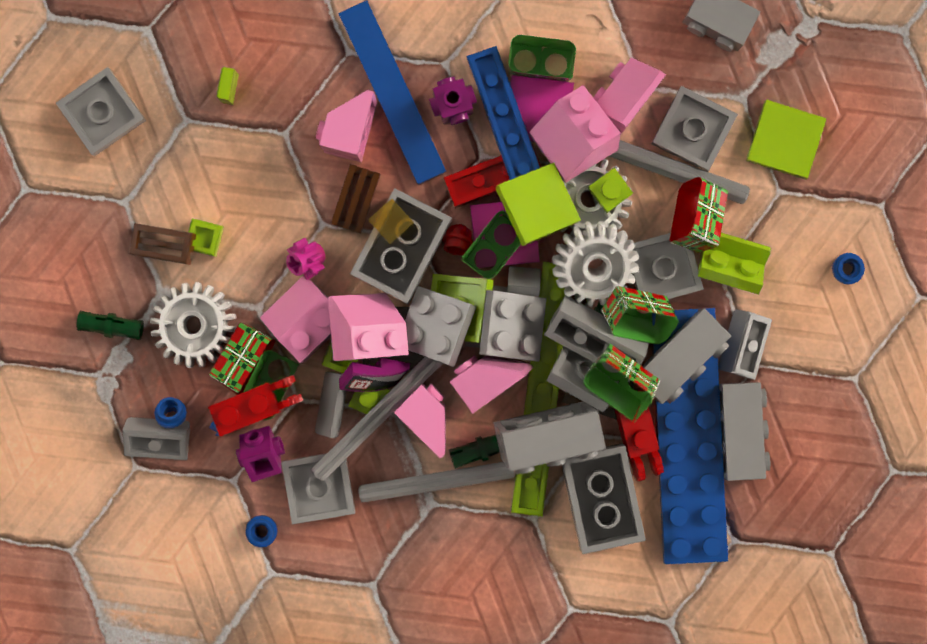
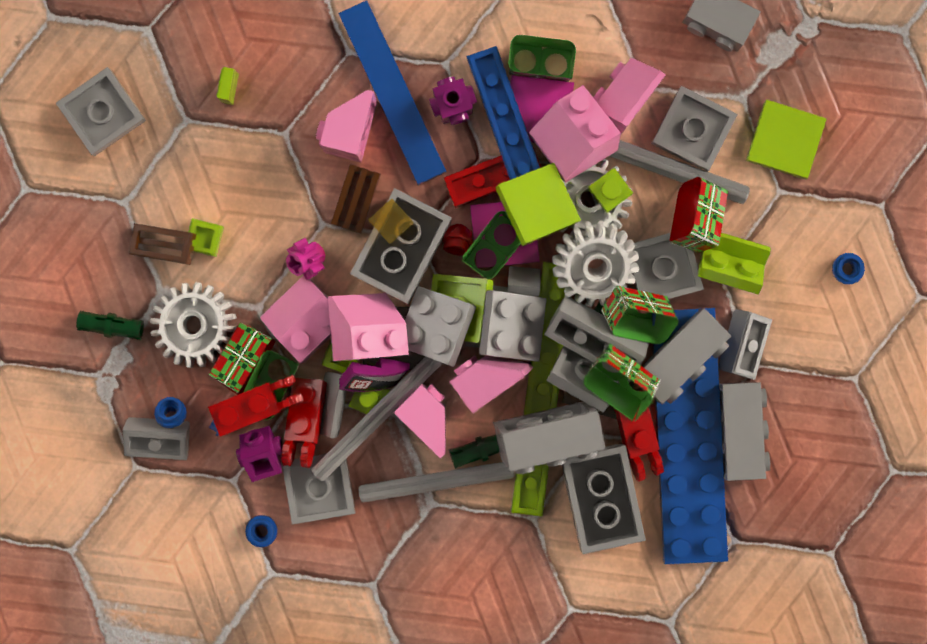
(304, 421): none -> red hinge

